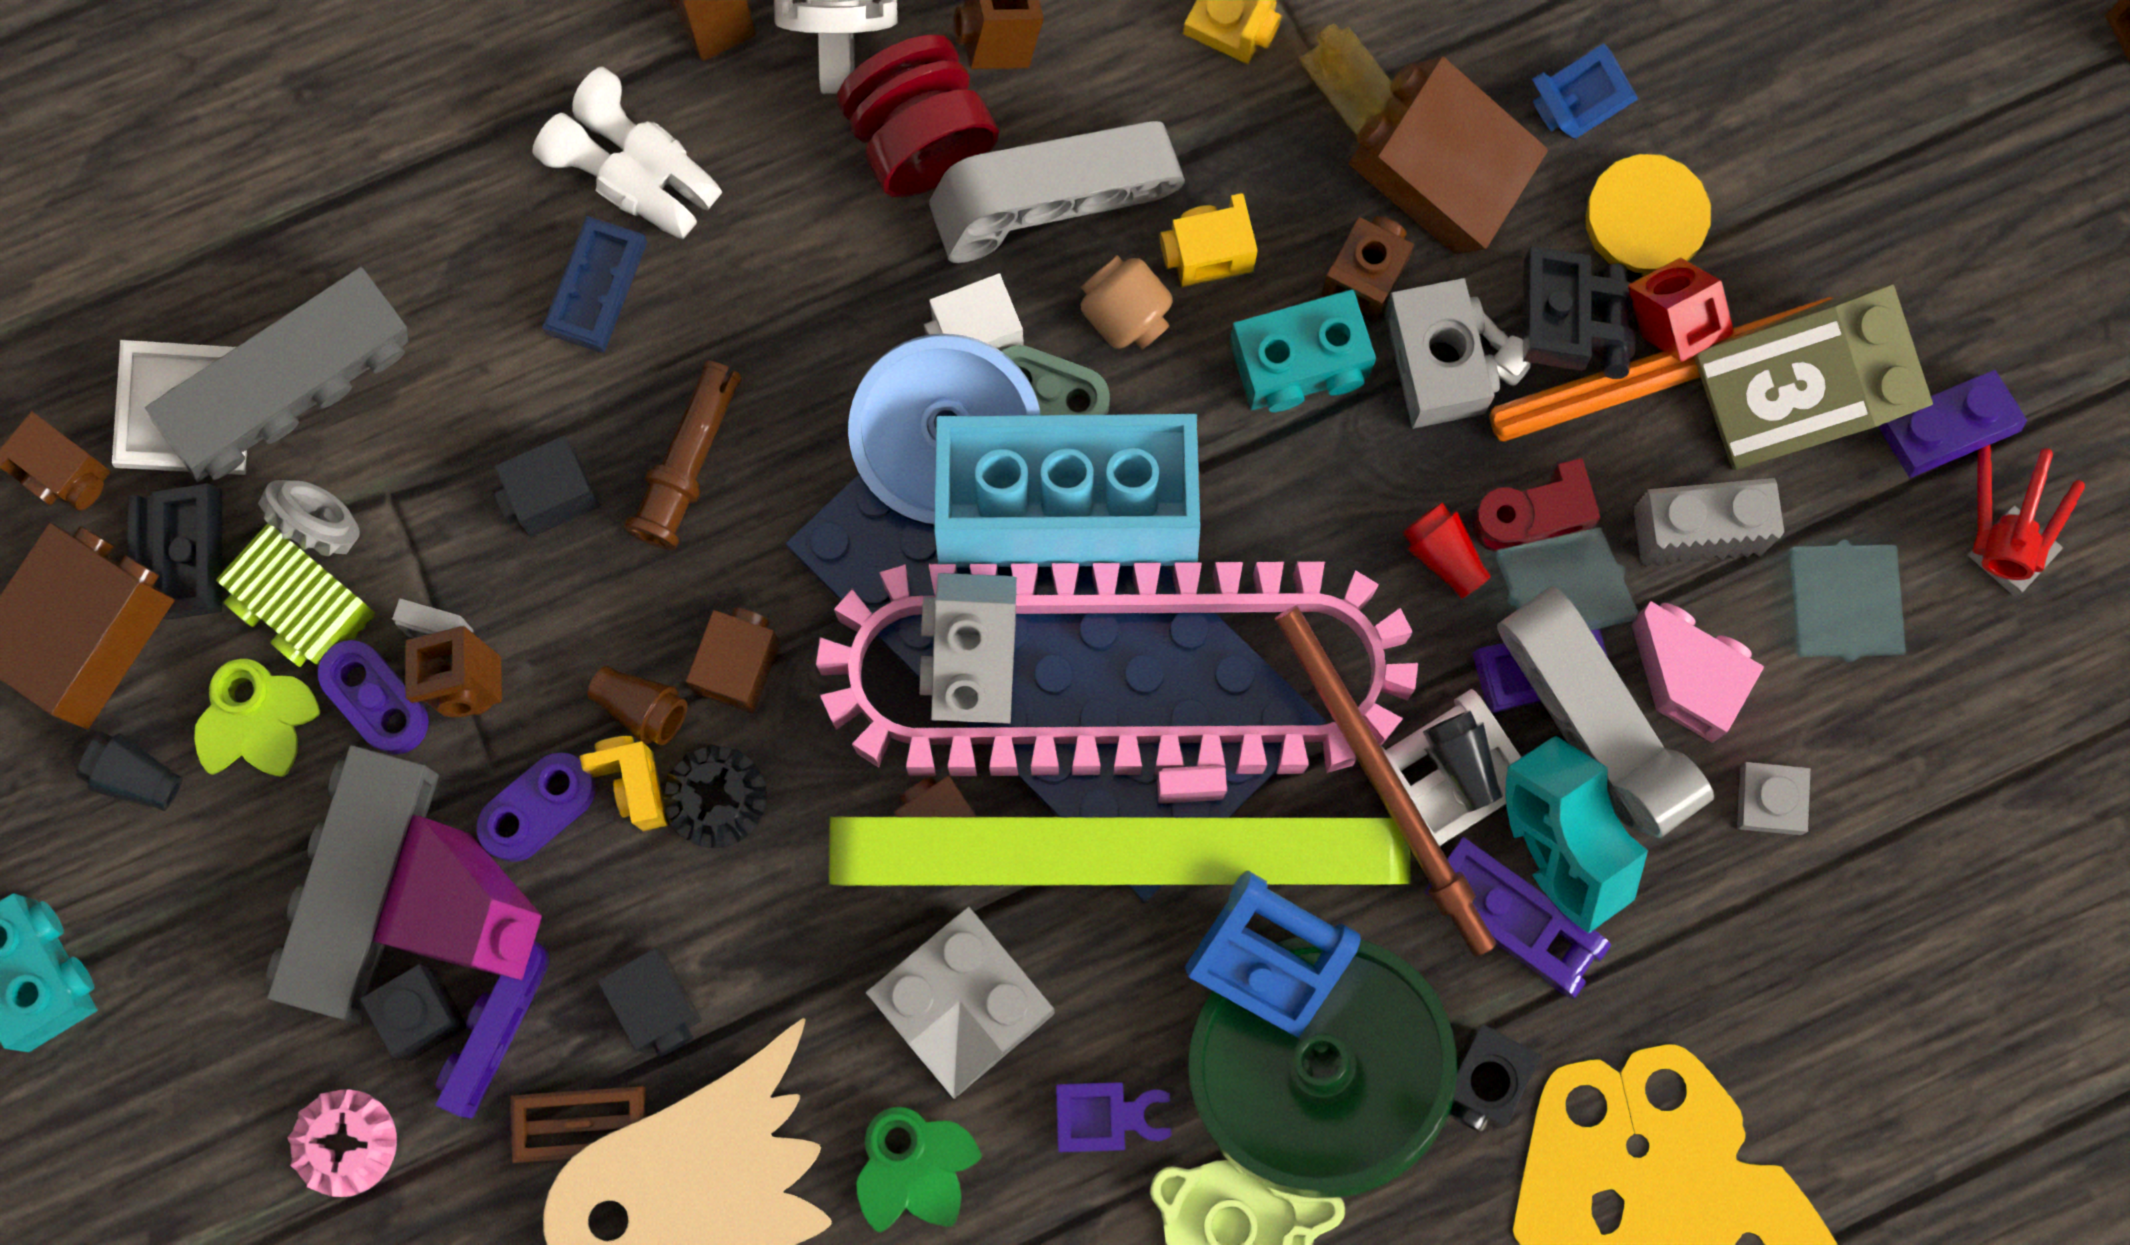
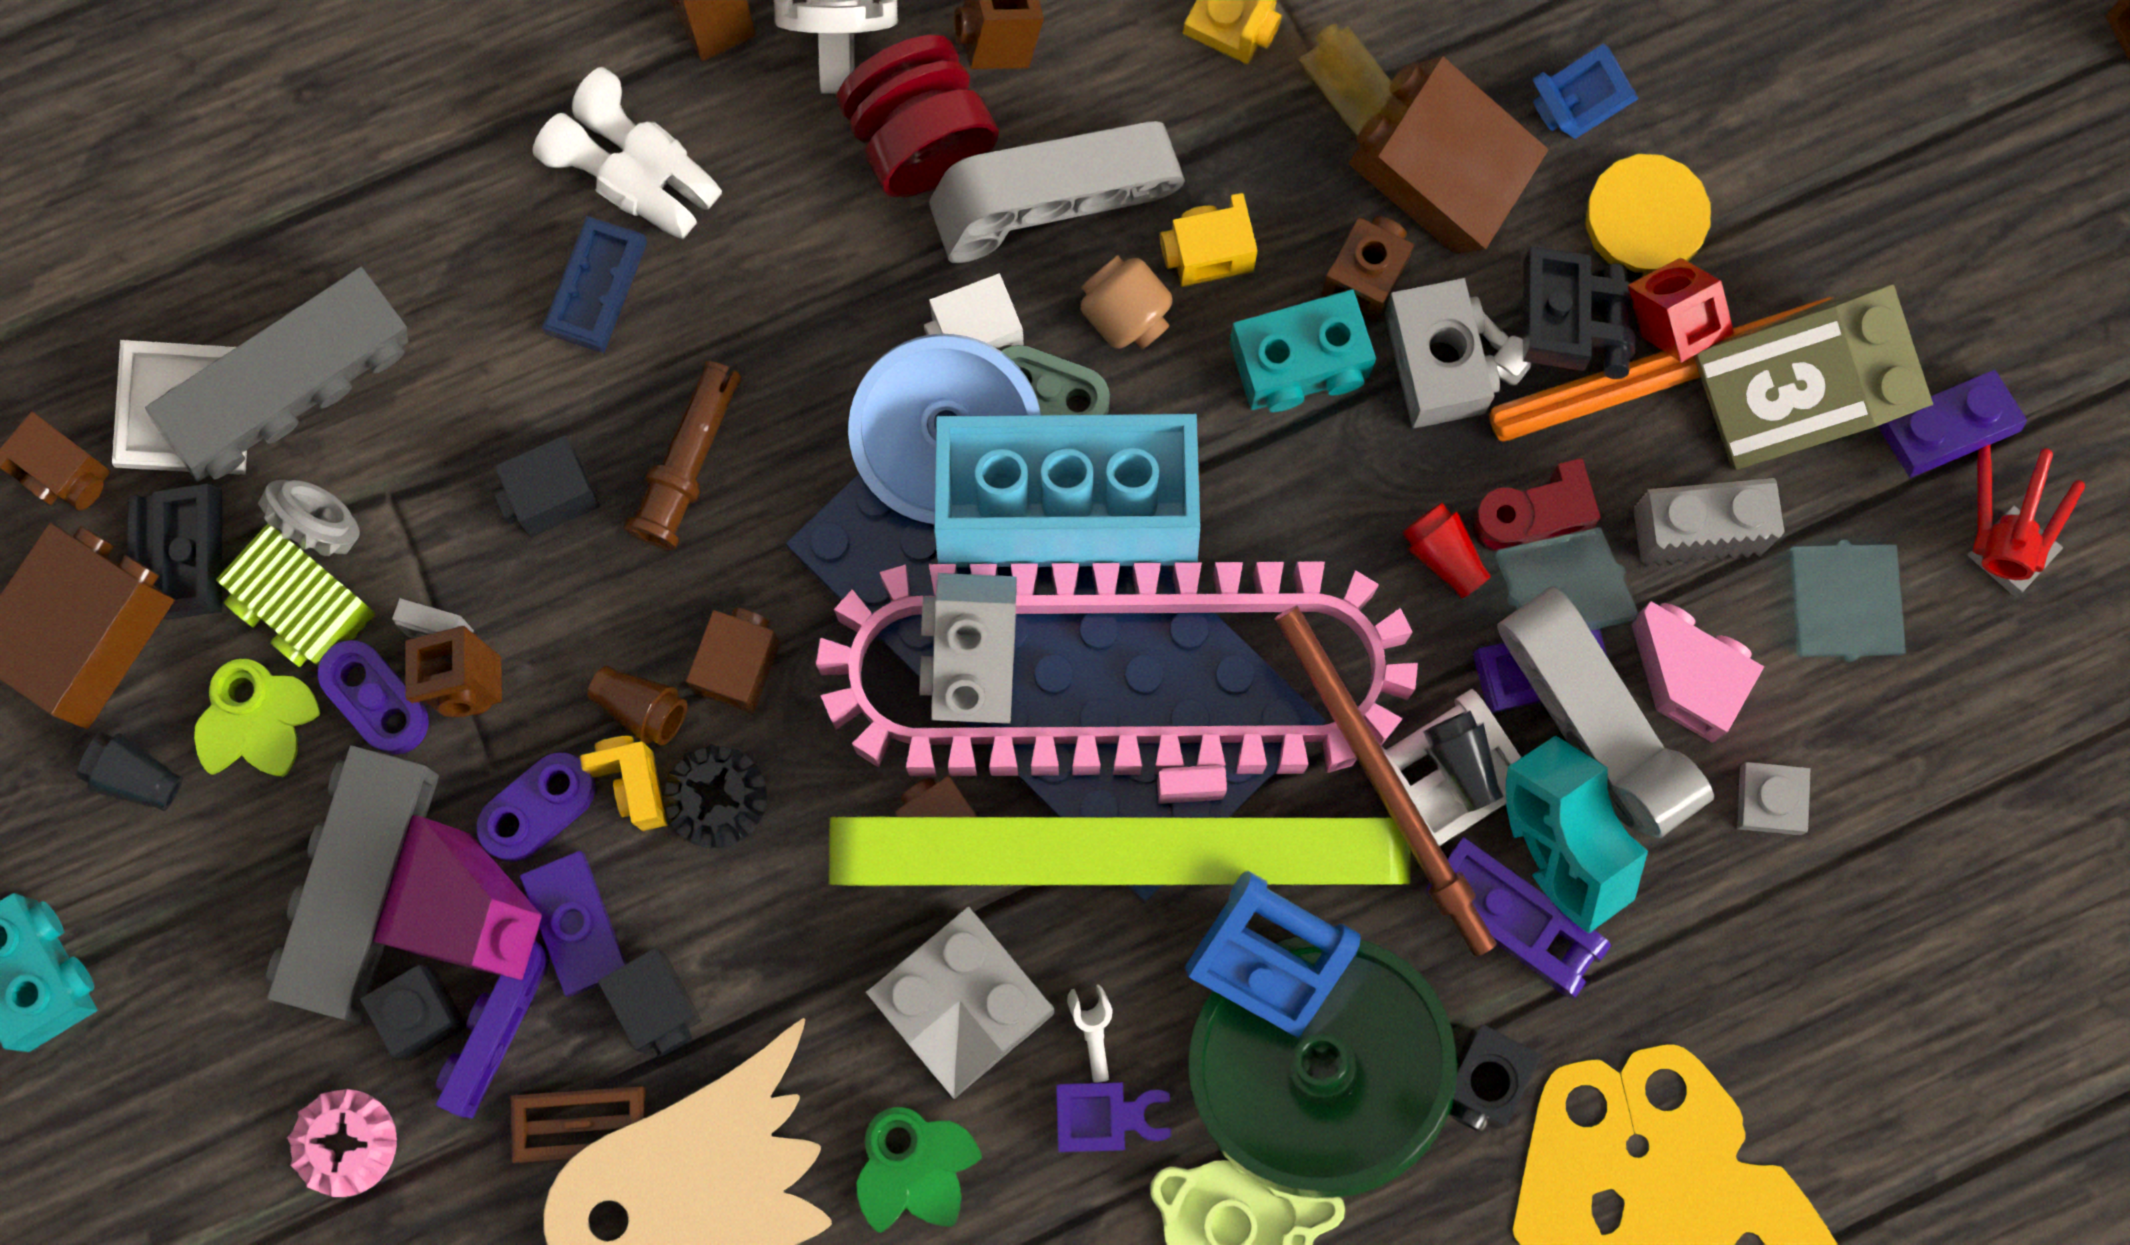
(574, 922): none -> dark purple plate
(1093, 1023): none -> white hand

